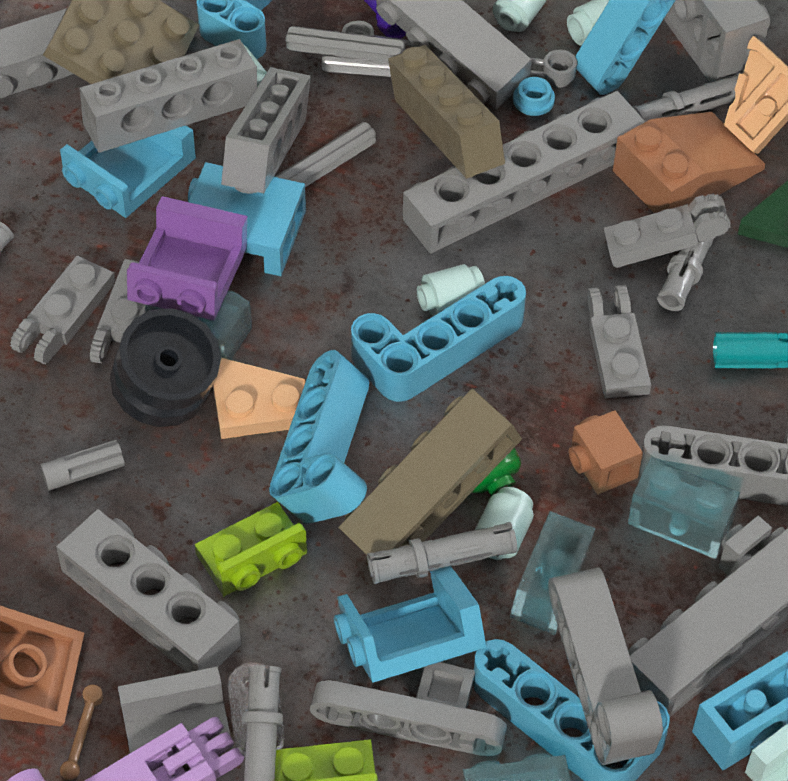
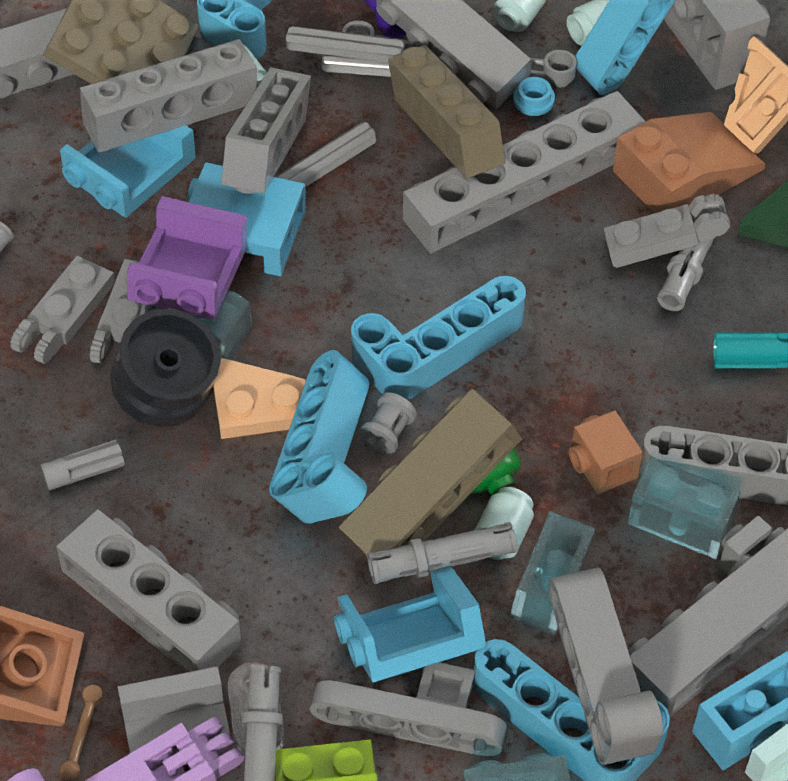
(252, 549): lime bracket -> none
(388, 423): none -> light grey bush
(447, 286): light aqua brick -> none
(617, 346): light grey hinge -> none
(690, 101): light grey pin -> none

